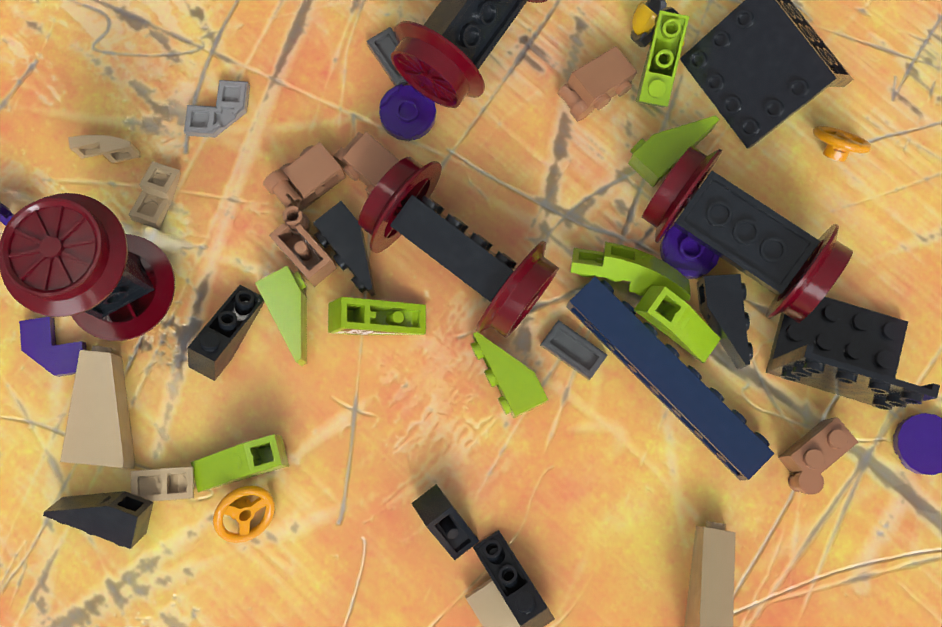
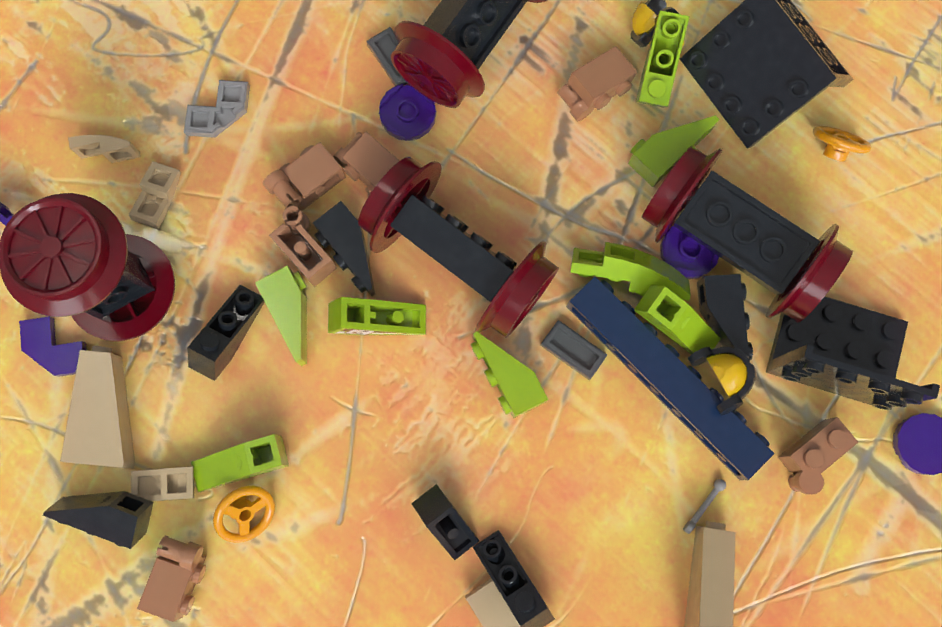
(173, 579): none -> nougat hinge
(719, 485): none -> light grey hinge
(732, 370): none -> cap

